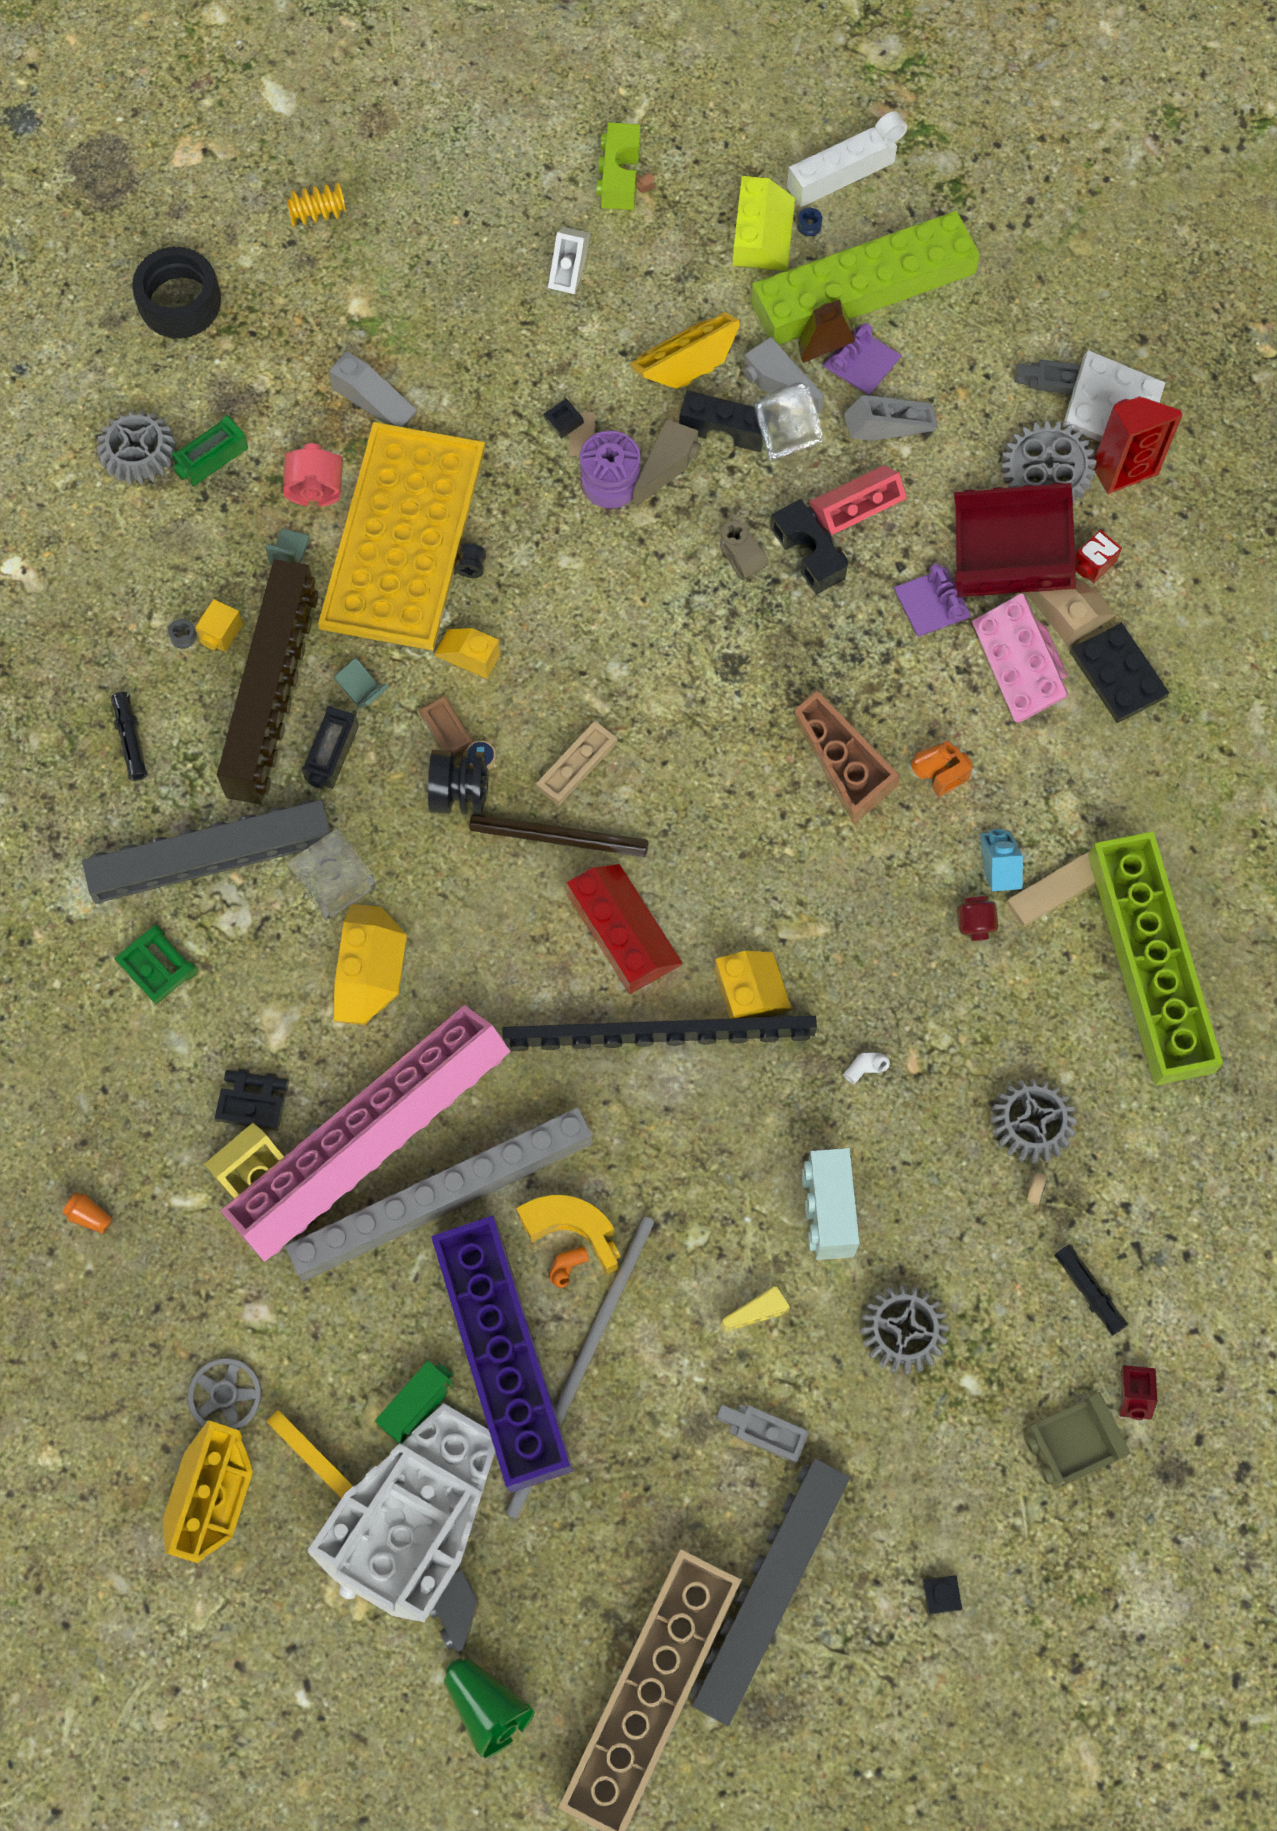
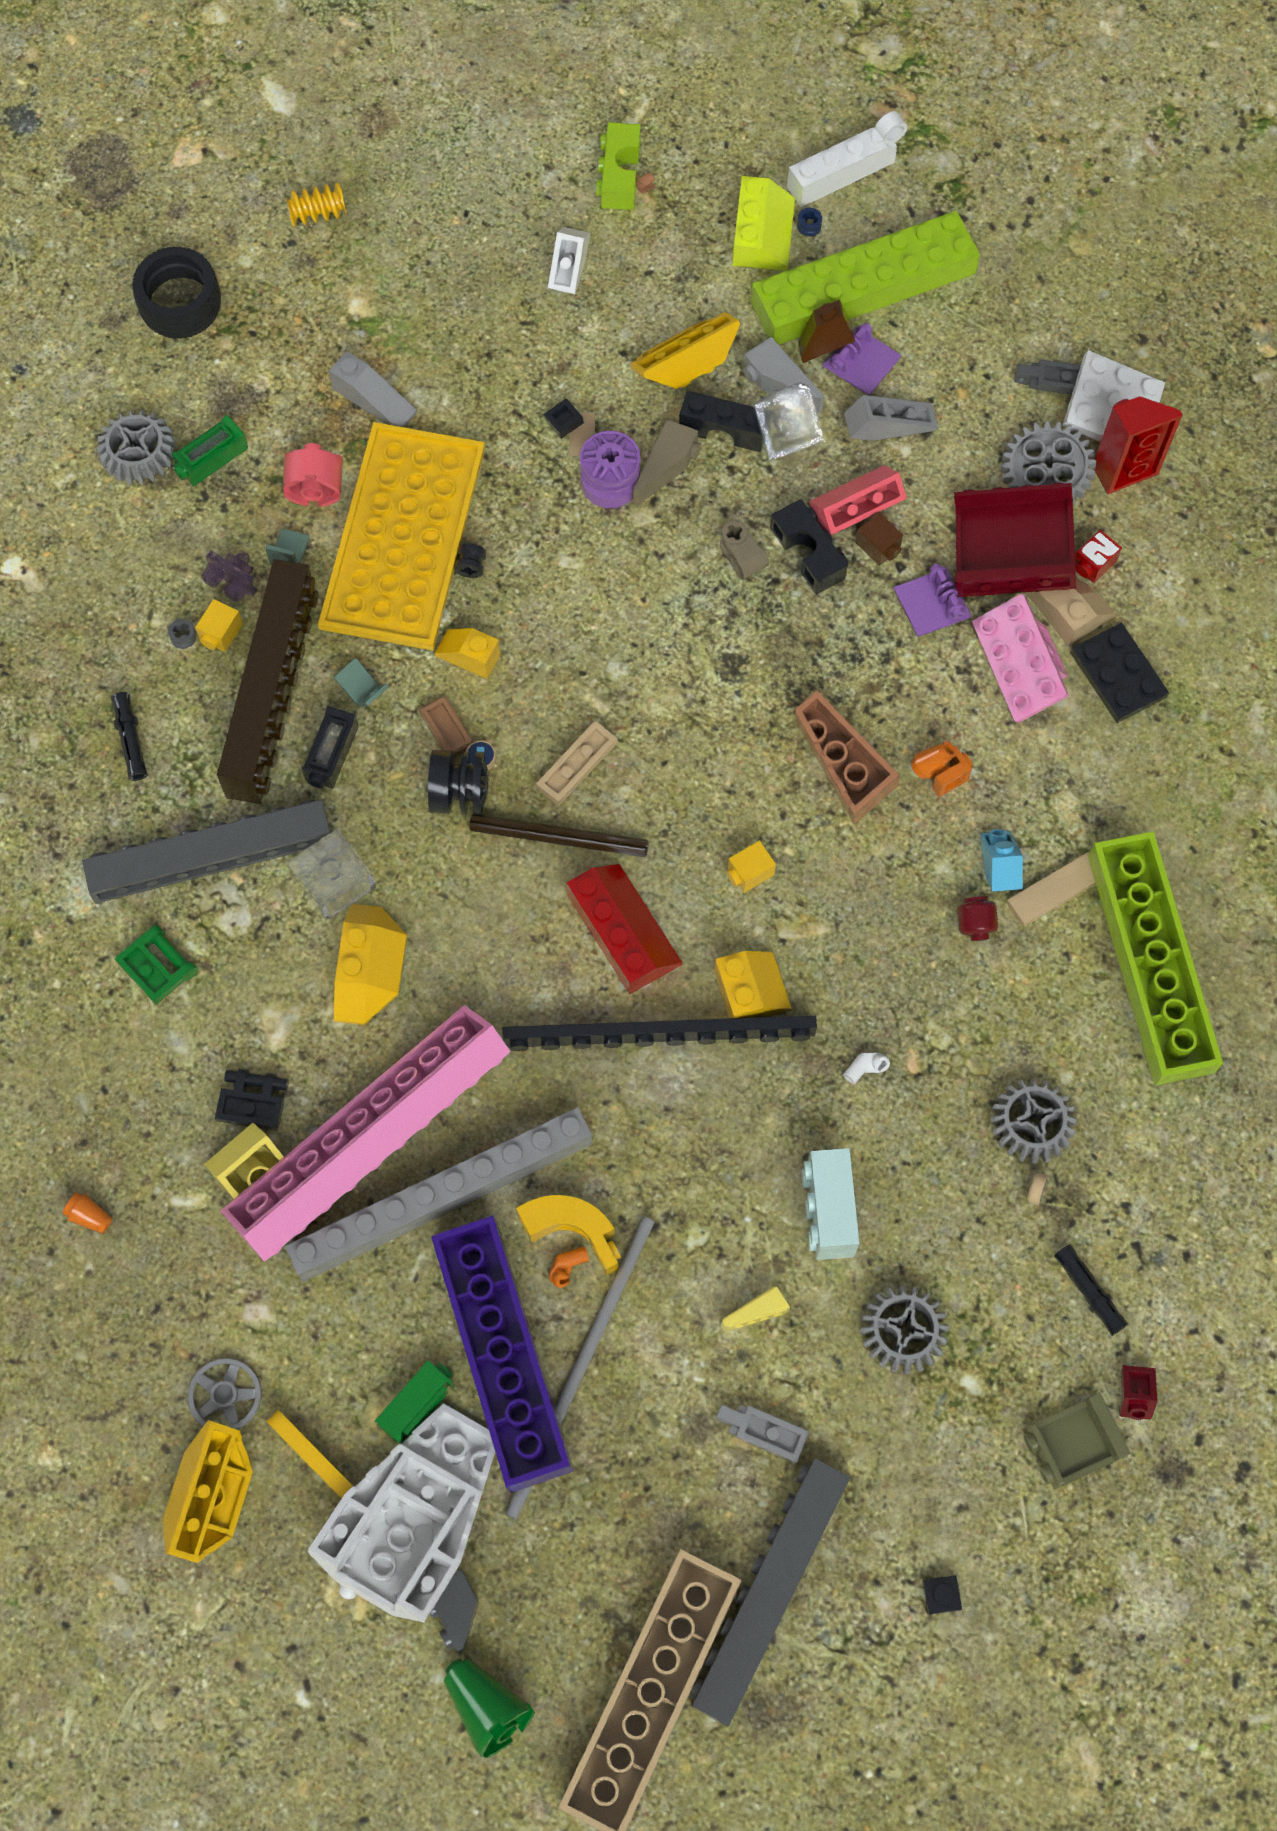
(232, 569): none -> clear purple hips
(750, 867): none -> yellow brick
(879, 539): none -> reddish brown brick

